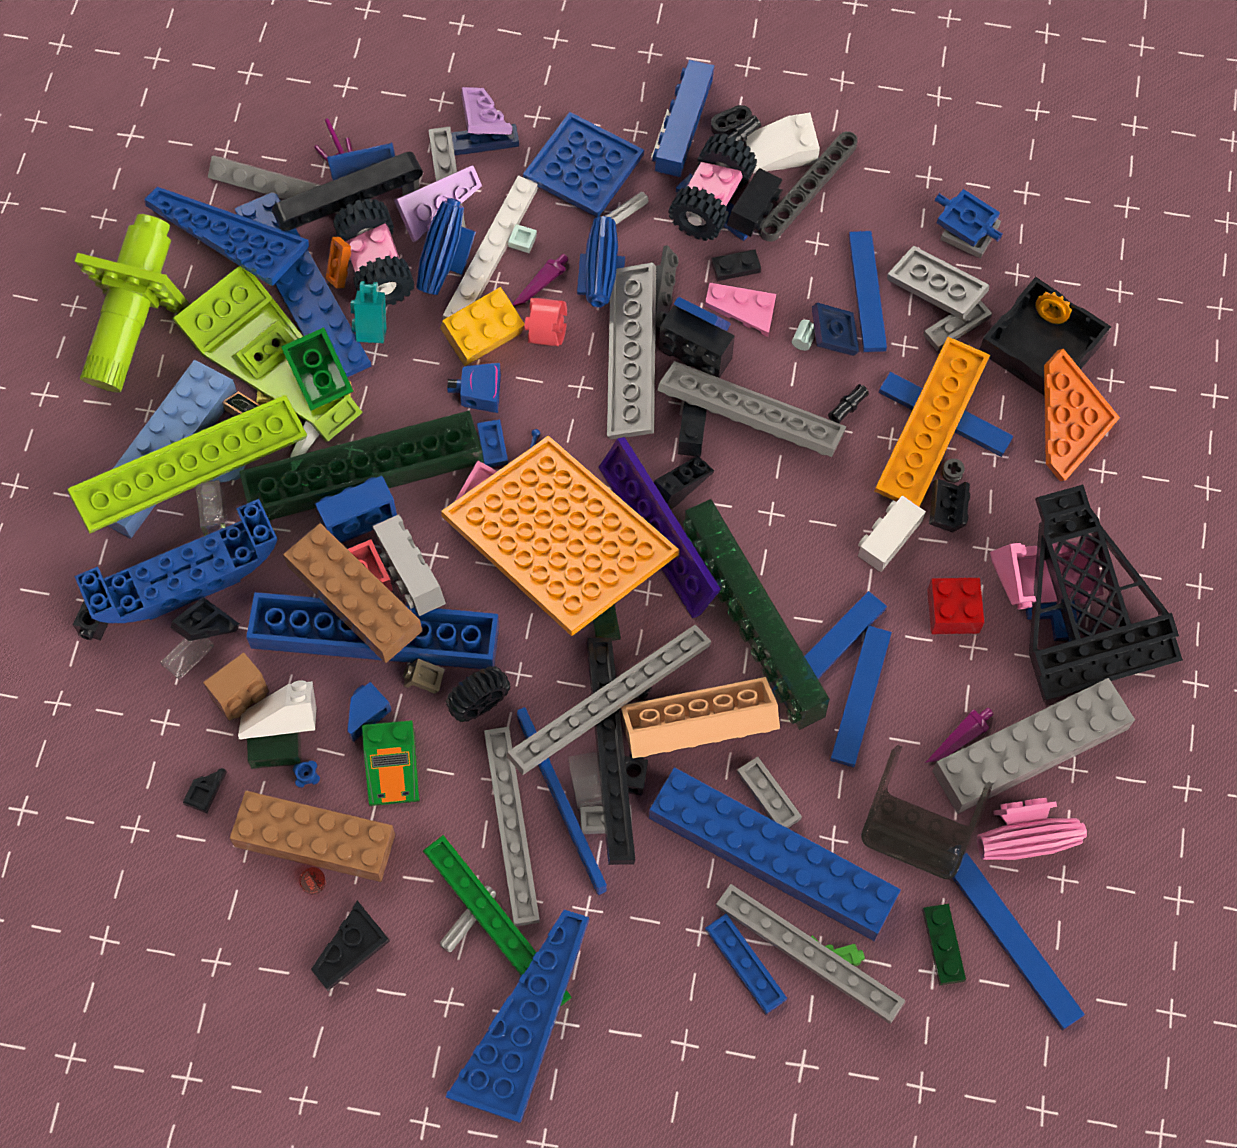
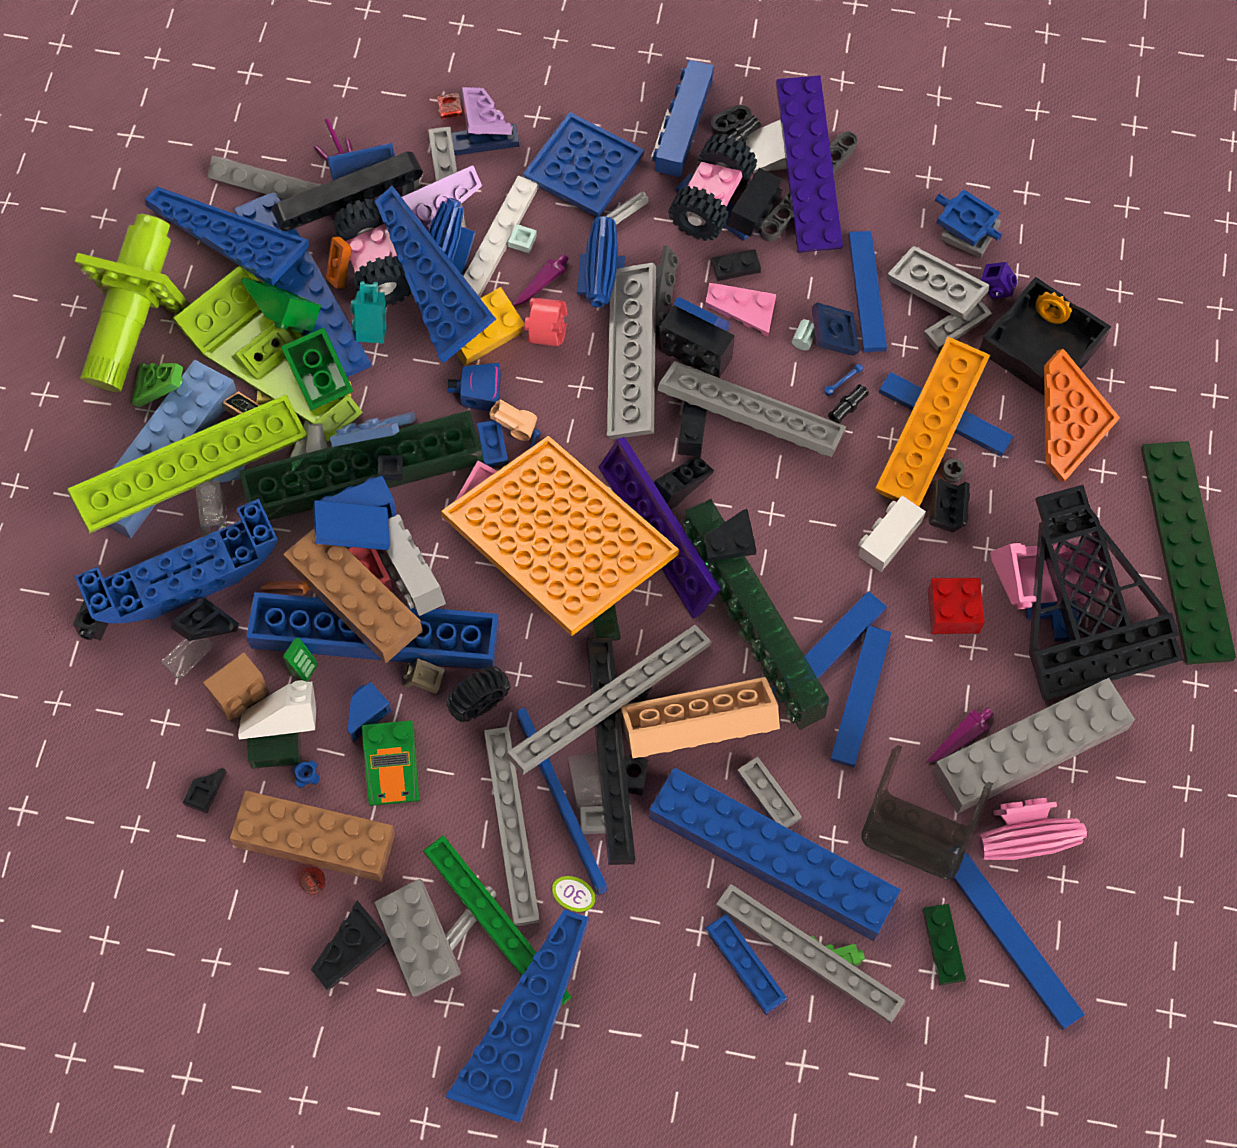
(156, 381): none -> bright green wing
(283, 306): none -> green slope
(286, 587): none -> dark orange axle
(299, 660): none -> green slope
(315, 438): none -> light grey cone
(351, 525): none -> blue tile
(371, 429): none -> medium blue wing
(390, 467): none -> black tile
(417, 938): none -> light grey plate
(444, 296): none -> blue wing
(449, 105): none -> clear red plate
(519, 422): none -> light nougat piece
(573, 893): none -> sticker
(731, 539): none -> black wing
(809, 164): none -> dark purple plate
(829, 390): none -> blue hinge
(1000, 280): none -> dark purple brick
(1188, 553): none -> dark green plate

